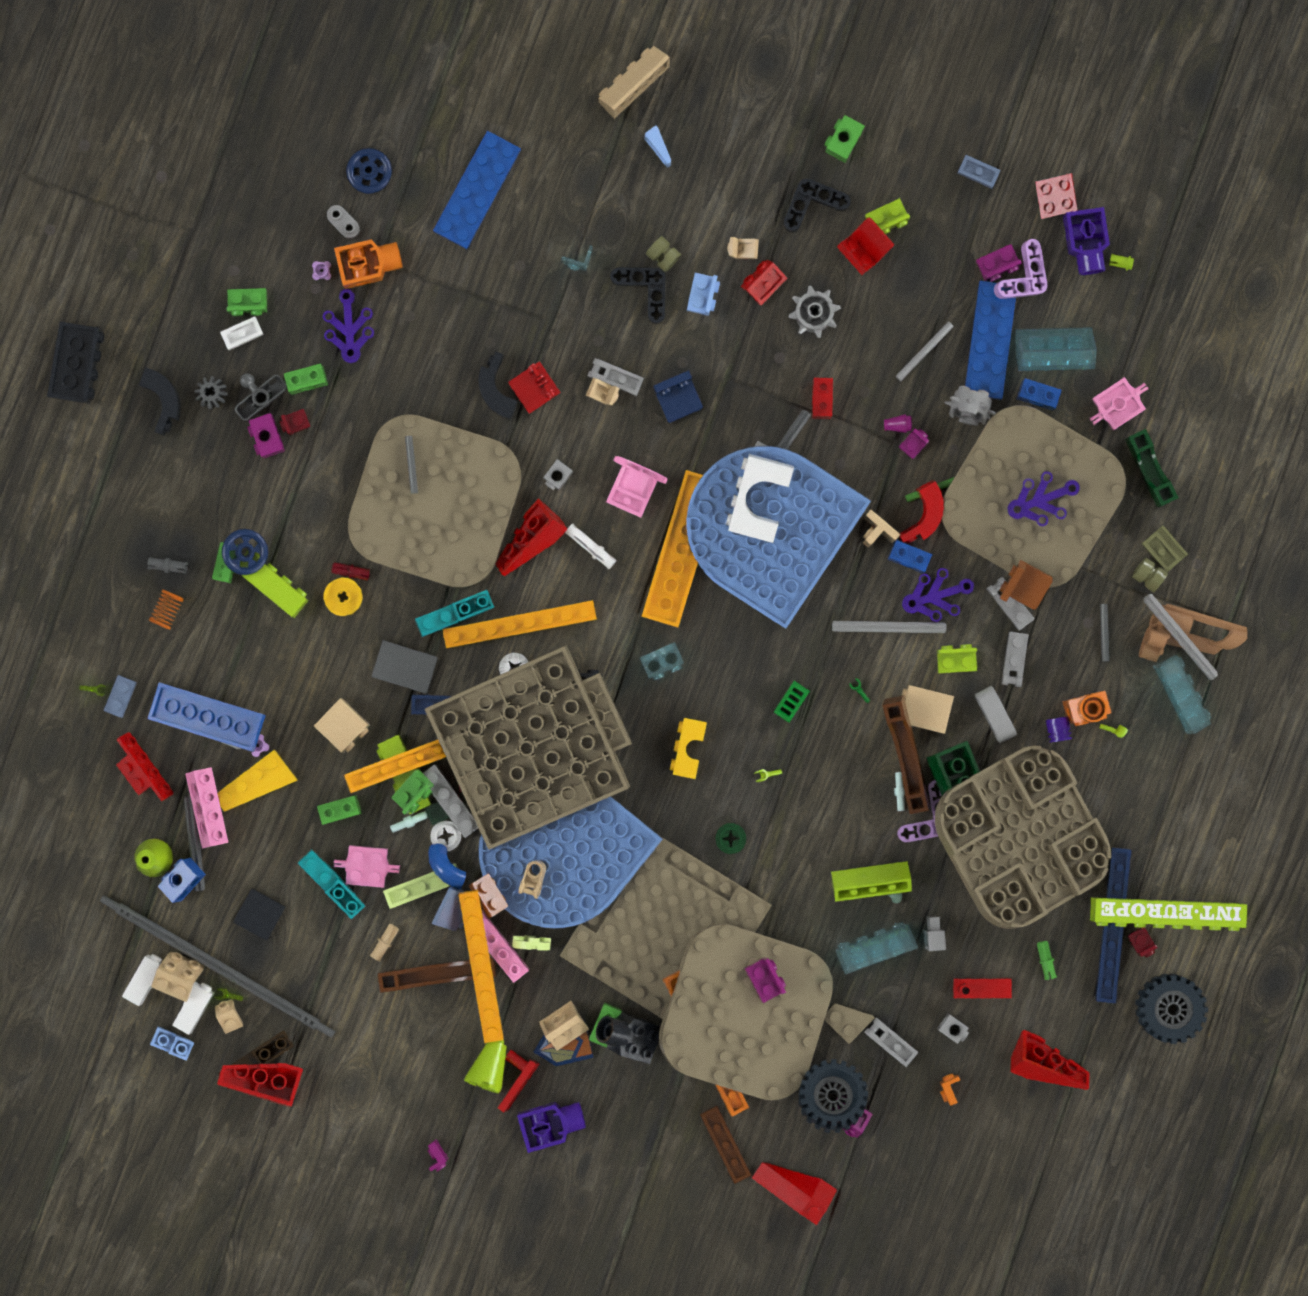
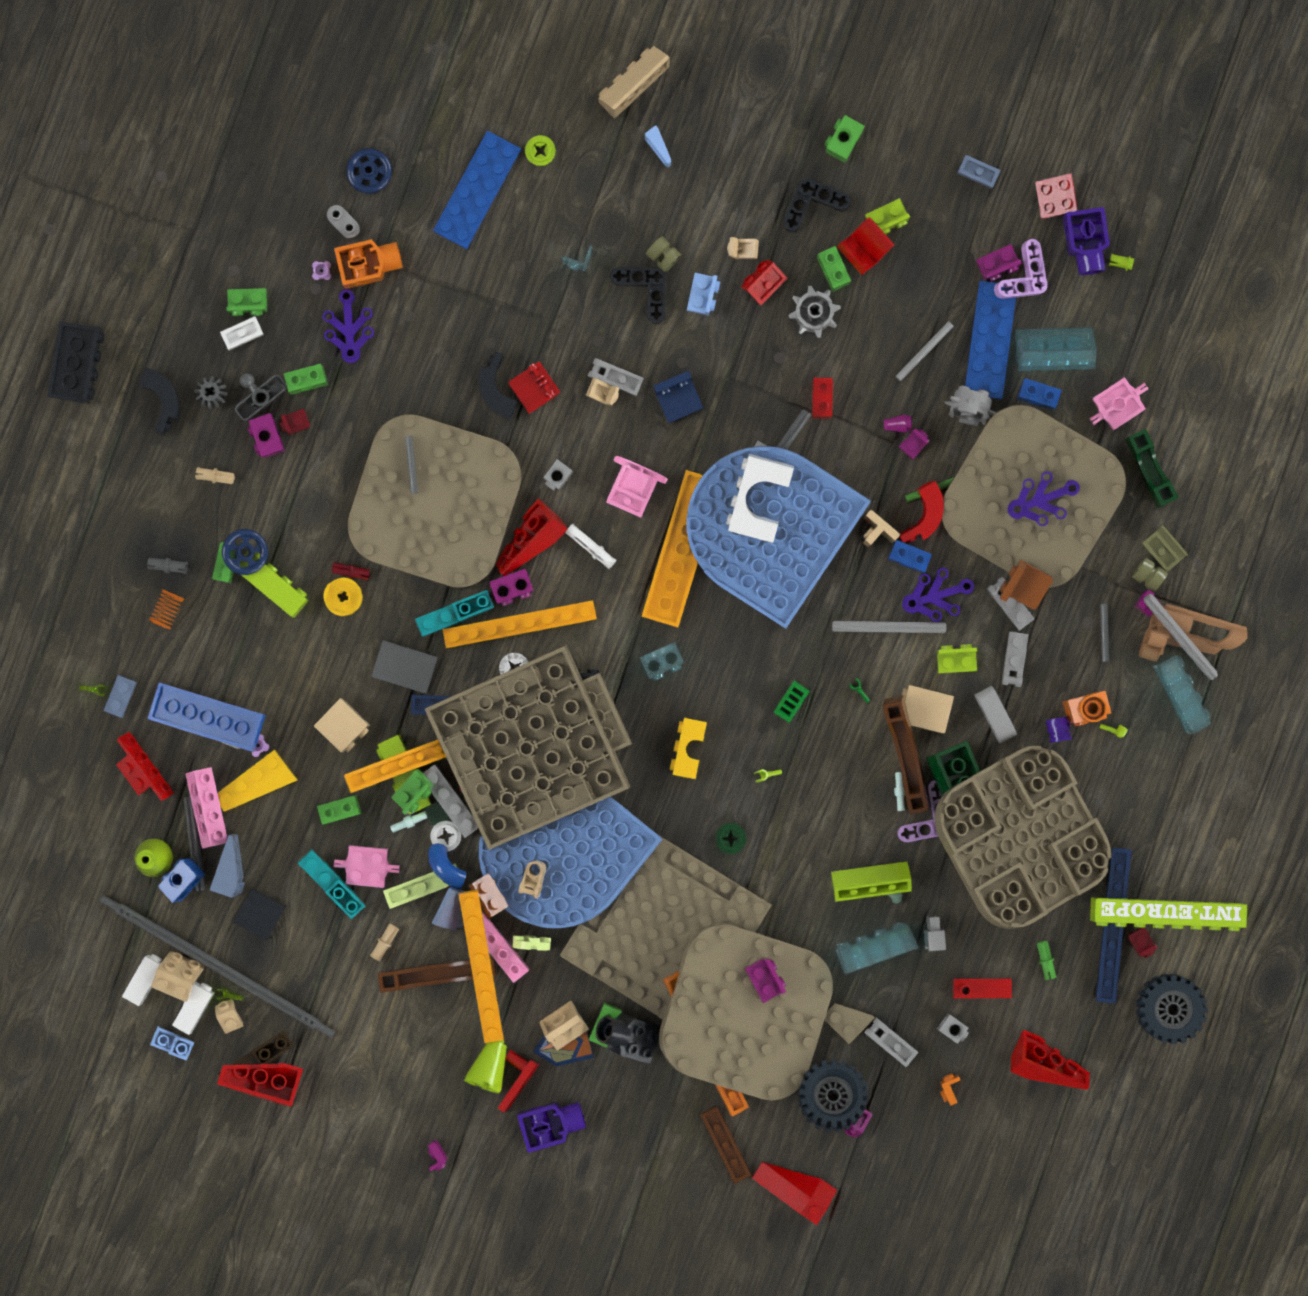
(215, 475): none -> tan axle
(229, 871): none -> sand blue slope
(510, 582): none -> magenta brick
(540, 141): none -> lime gear
(833, 269): none -> bright green brick
(1141, 606): none -> magenta bracket

